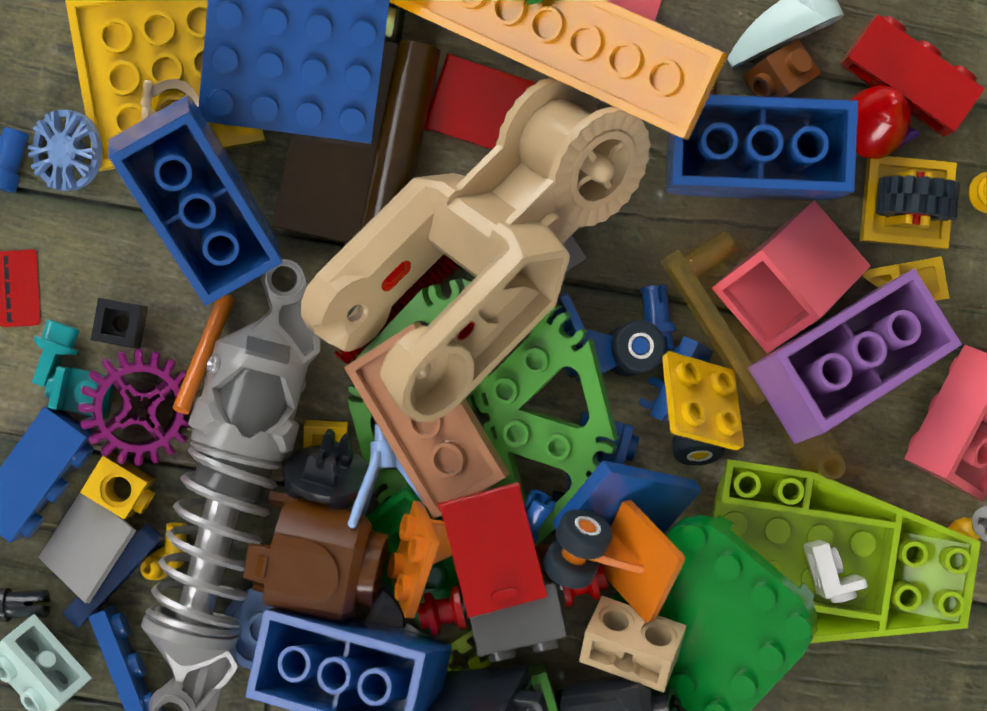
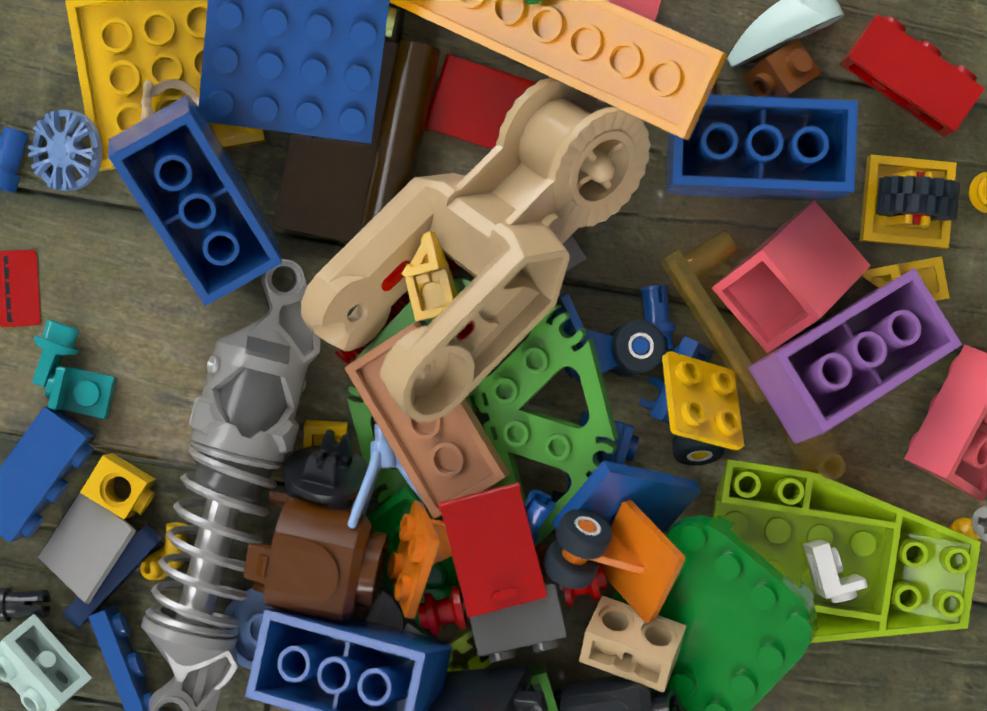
(106, 318): black plate -> none
(122, 419): magenta gear -> none
(202, 354): orange bar -> none
(429, 279): none -> yellow slope
(882, 121): red hat -> none

